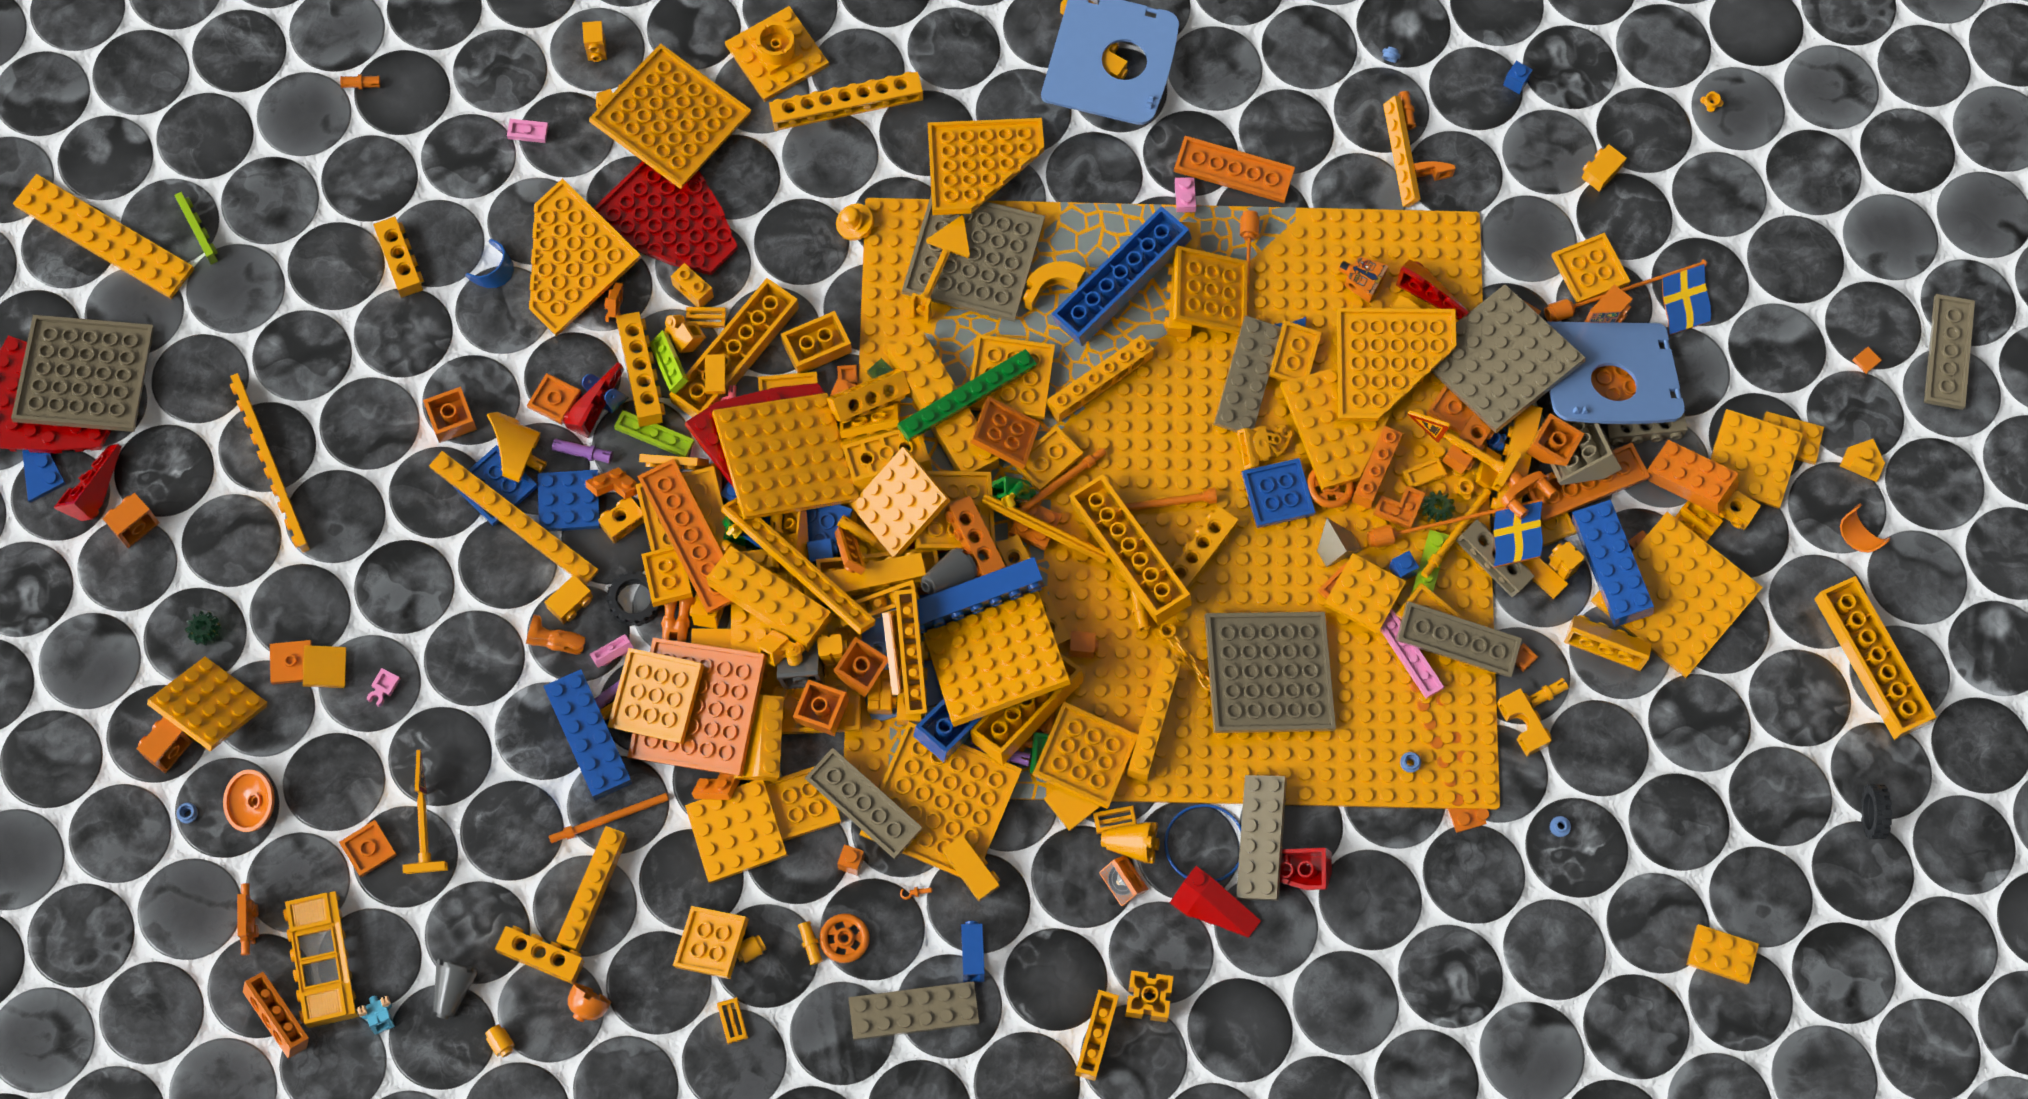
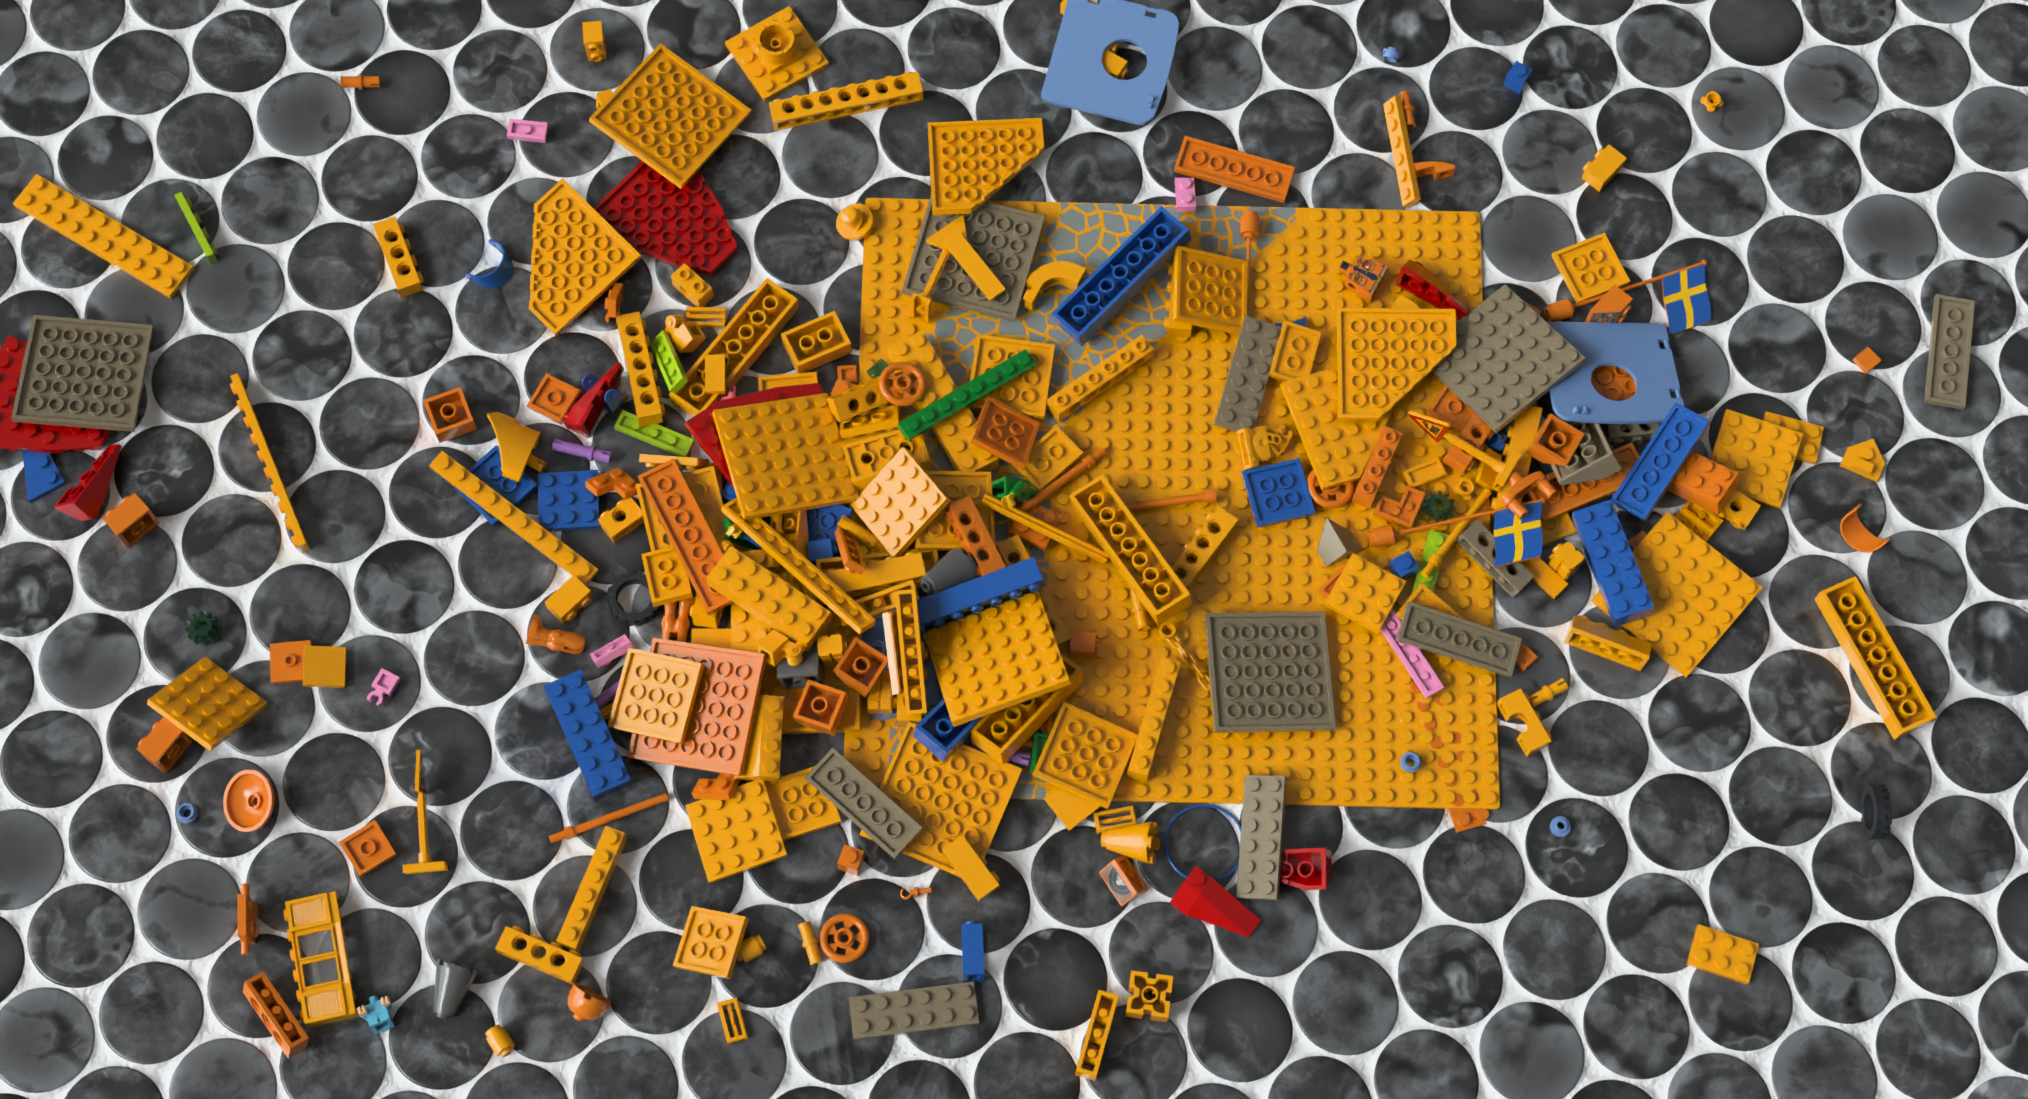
(907, 369): none -> orange plate
(973, 265): none -> light orange tile
(1660, 461): none -> blue plate

